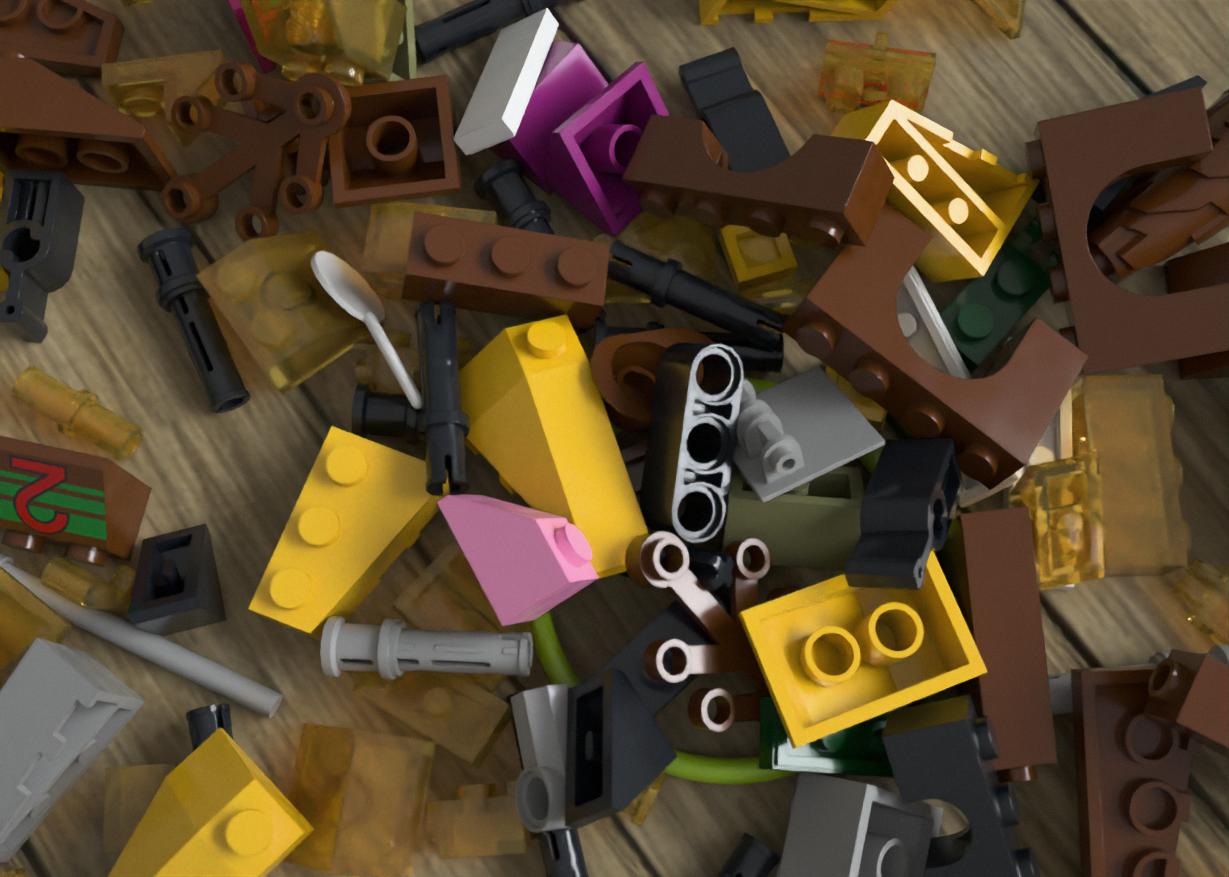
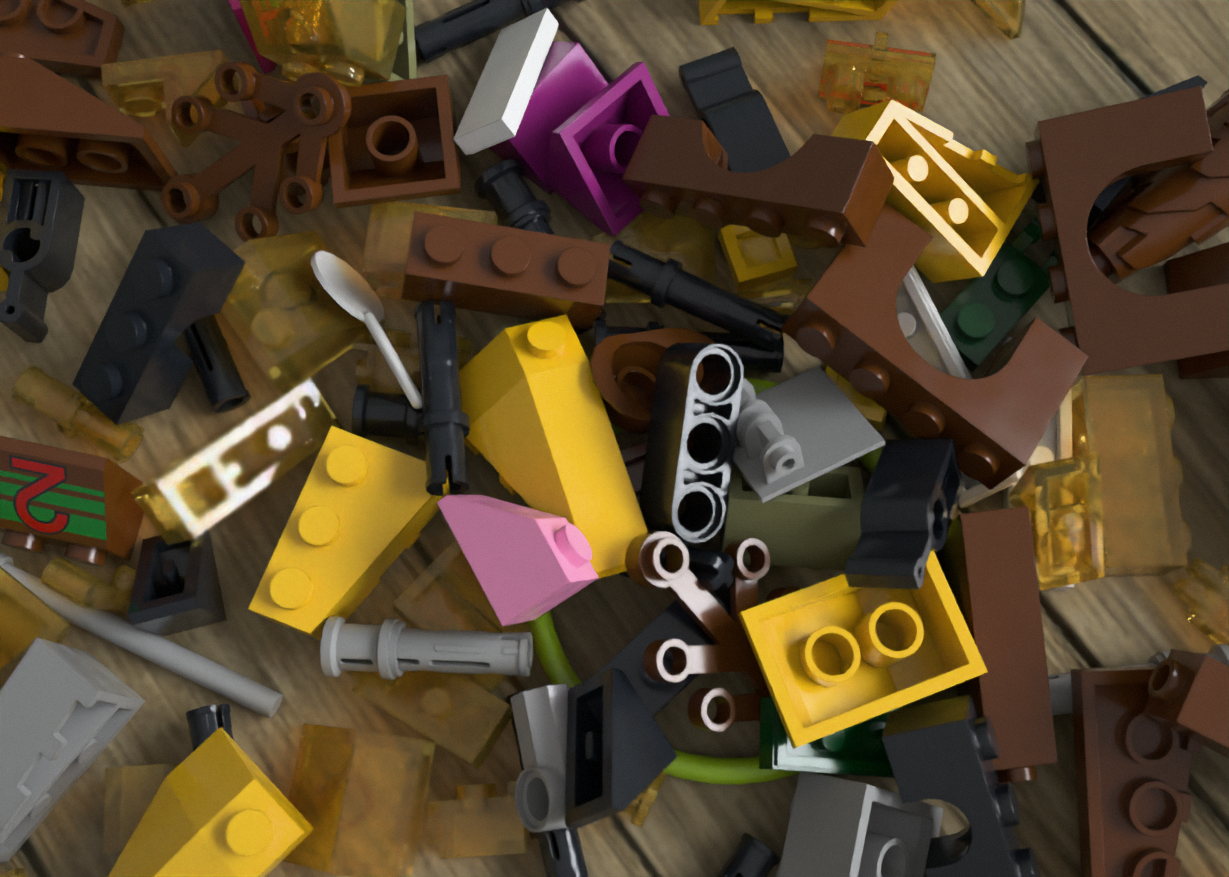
(167, 286): none -> black arch
(236, 463): none -> clear yellow slope

